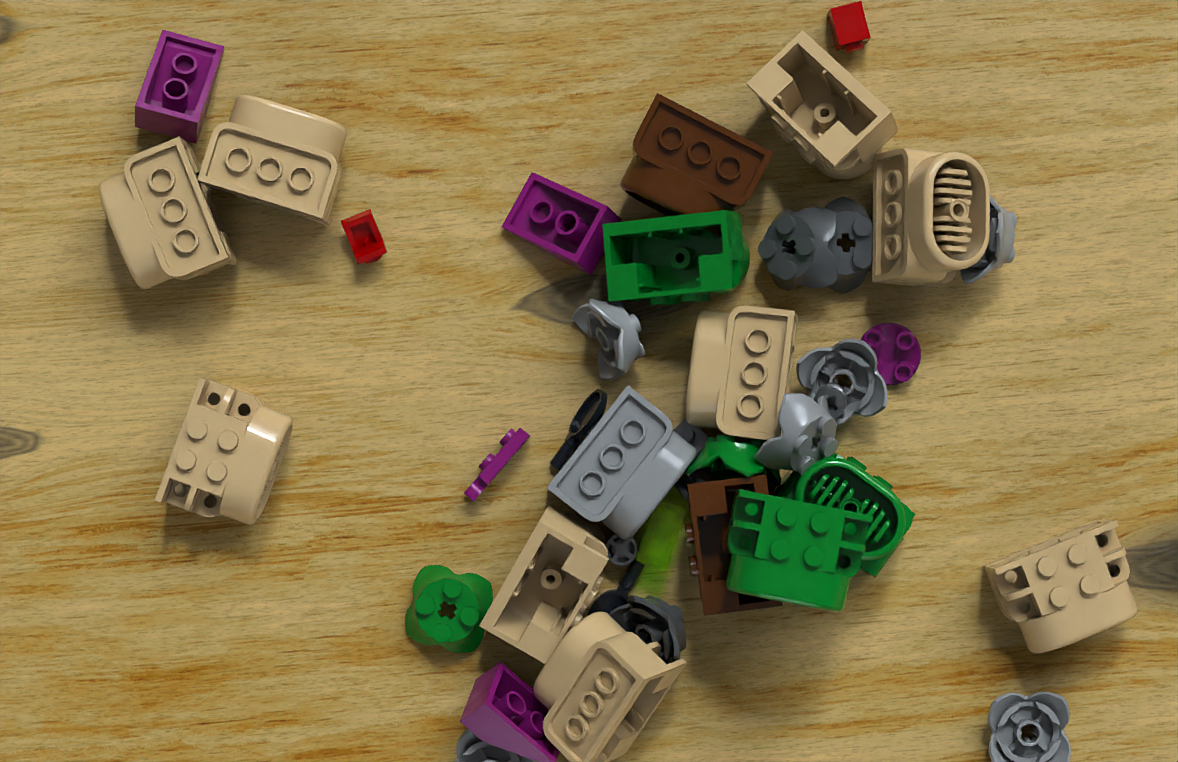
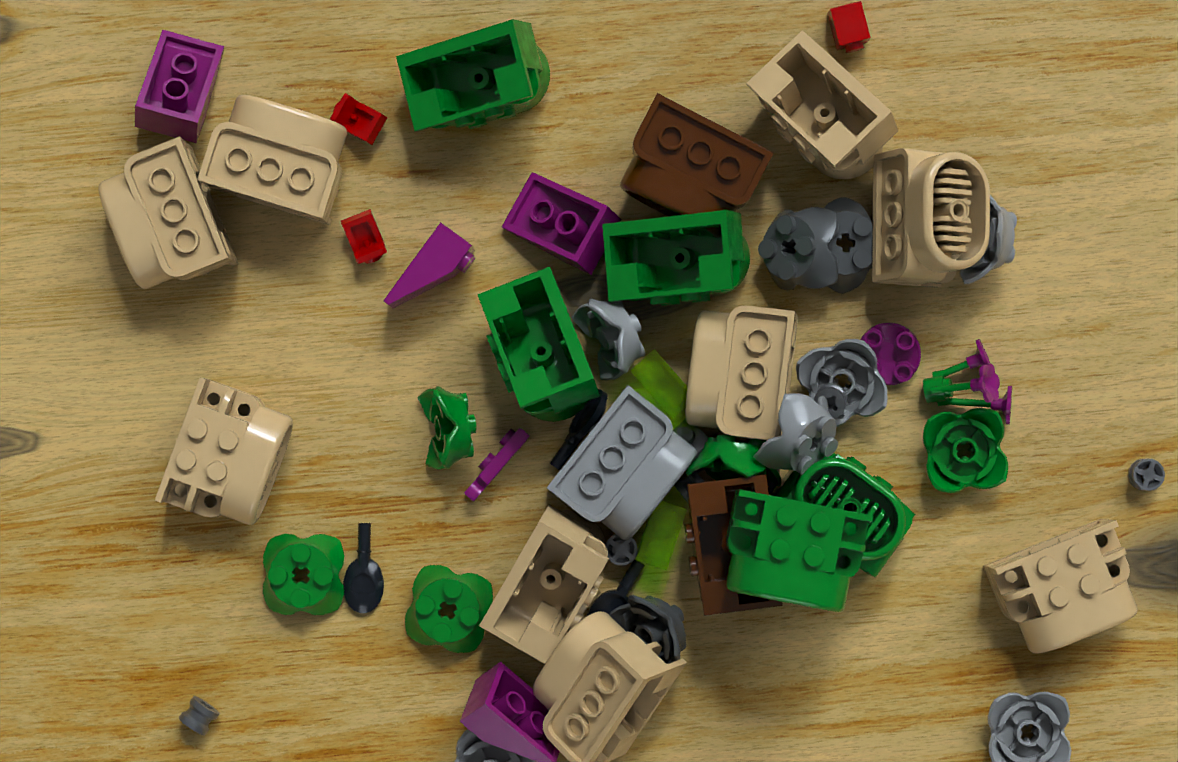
(199, 715): none -> flat silver wheel
(324, 560): none -> green brick
(358, 119): none -> red bracket
(363, 577): none -> black piece
(434, 264): none -> magenta slope
(452, 427): none -> green brick
(475, 77): none -> green brick
(538, 347): none -> green brick
(661, 383): none -> clear neon green brick
(939, 388): none -> plant
(986, 464): none -> green brick
(1152, 476): none -> flat silver wheel

